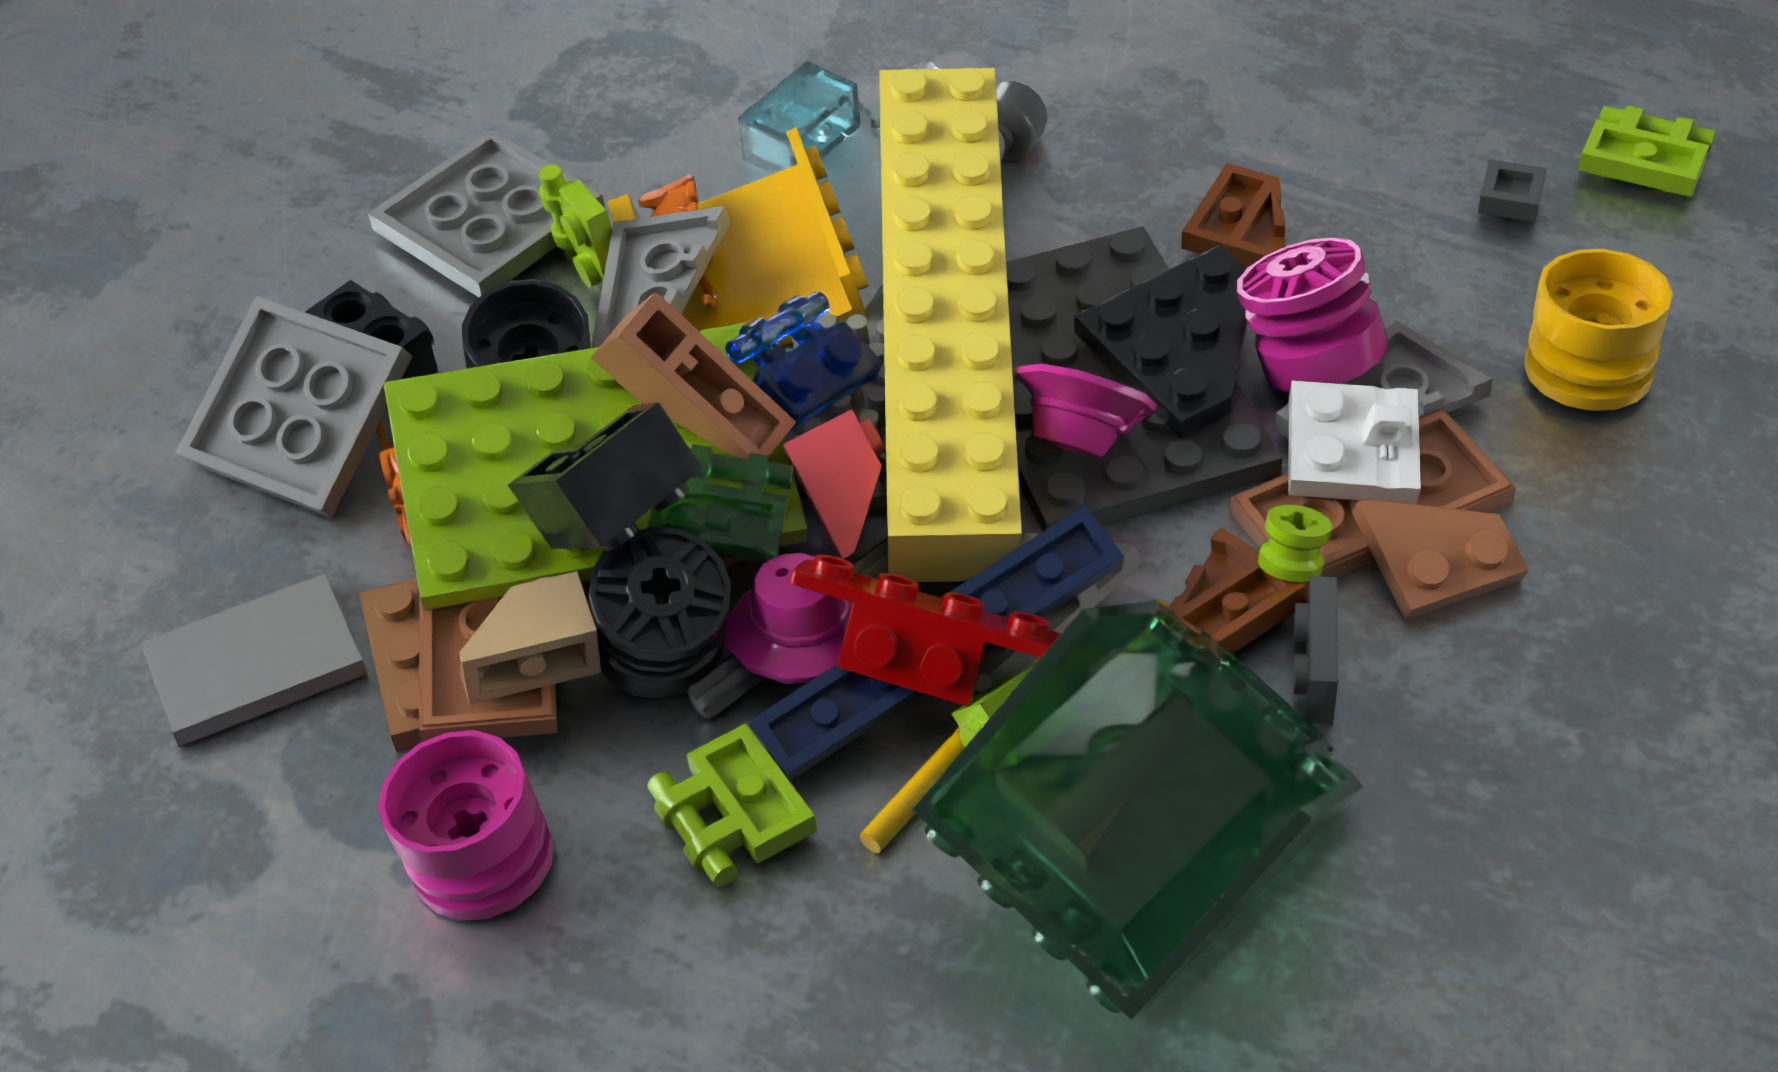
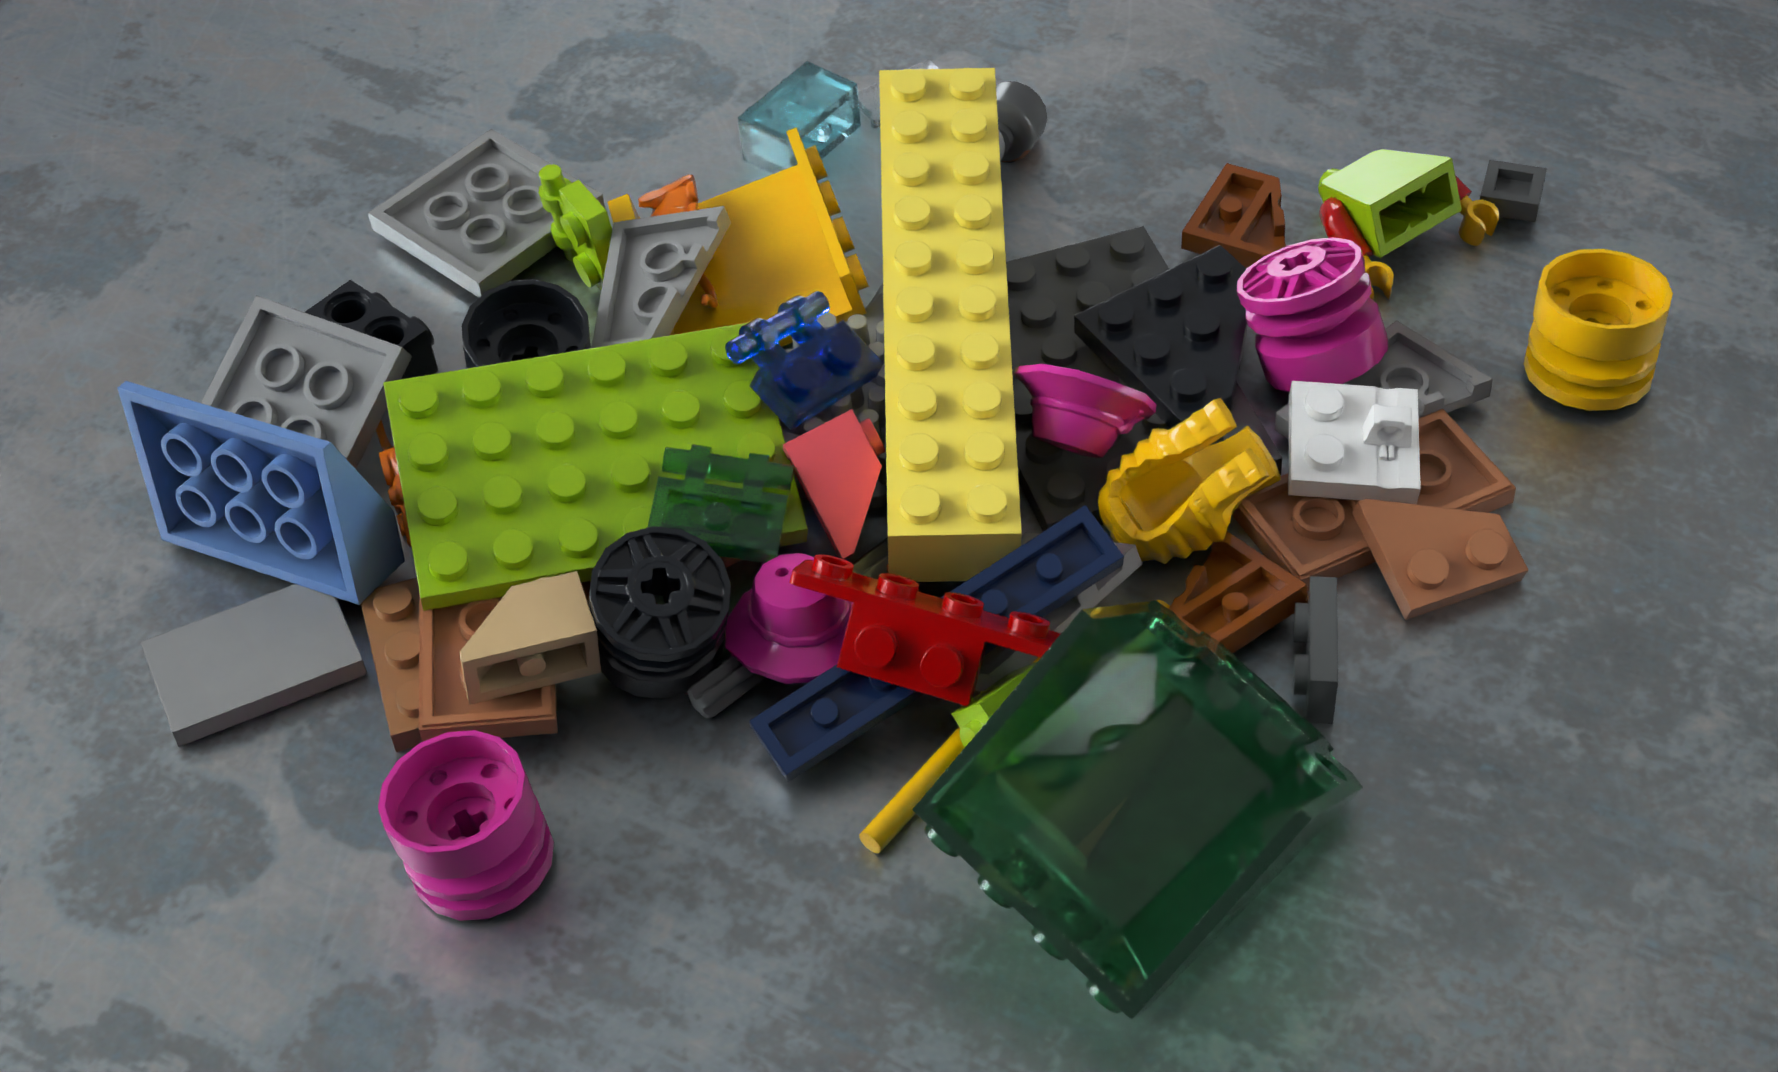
(261, 496): none -> medium blue slope
(599, 488): black brick -> none
(672, 363): nougat slope -> none
(750, 793): lime plate -> none
(1180, 488): none -> yellow hair
(1294, 543): lime wheel -> none
(1394, 199): none -> lime torso
(1647, 150): lime plate -> none

